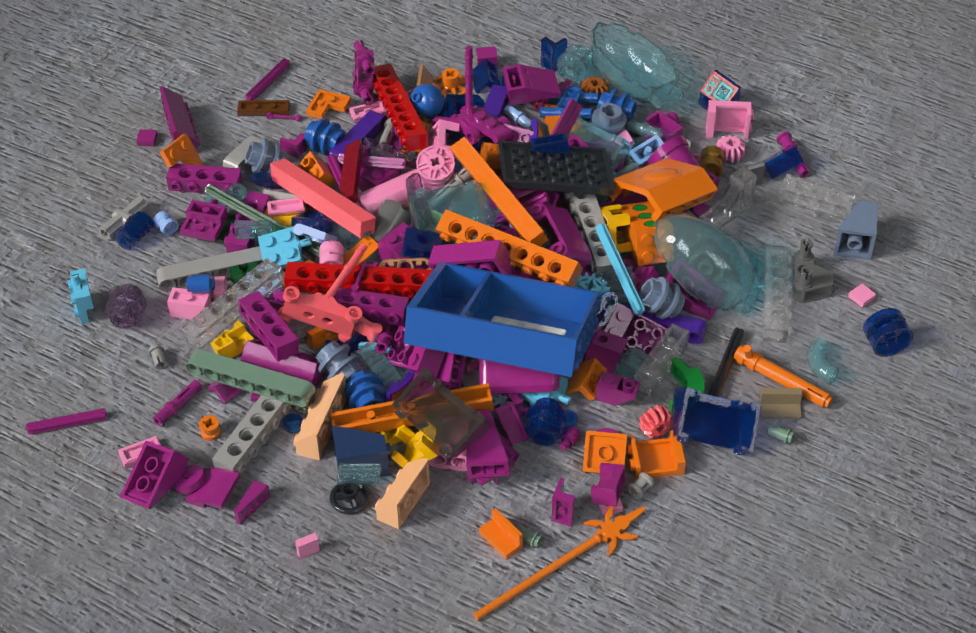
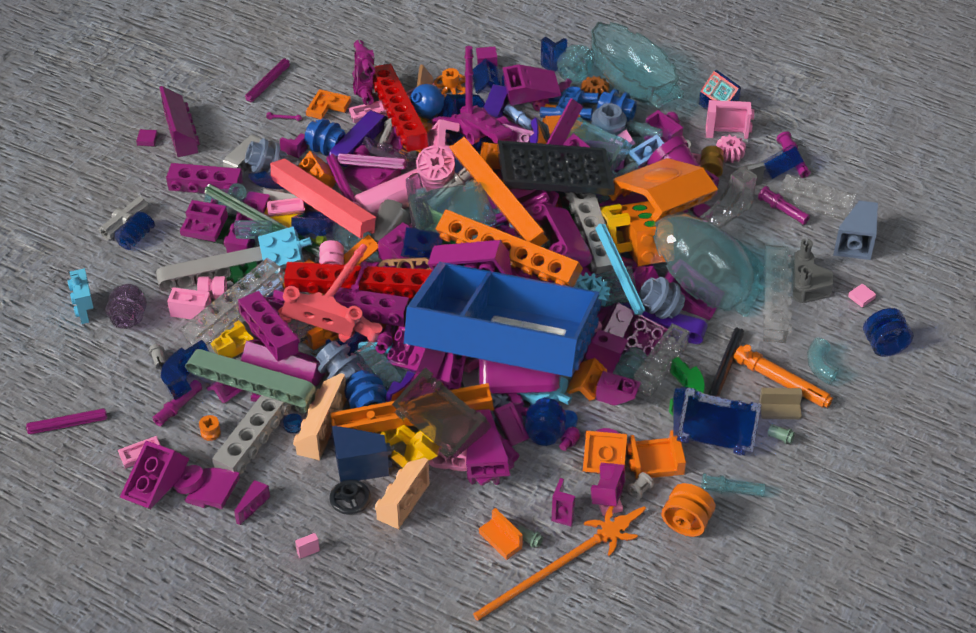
(166, 223): light blue wheel -> none
(175, 373): none -> clear blue arch
(180, 150): orange plate -> none
(200, 284): blue brick -> none
(262, 107): reddish brown tile -> none
(314, 234): light blue plate -> none
(351, 170): dark red slope -> none
(358, 473): clear light blue tile -> none
(552, 143): clear blue slope -> none
(607, 311): clear blue beam -> none
(656, 421): coral gear -> none
(688, 509): none -> orange wheel
(722, 484): none -> clear light blue pin
(777, 201): none -> magenta pin

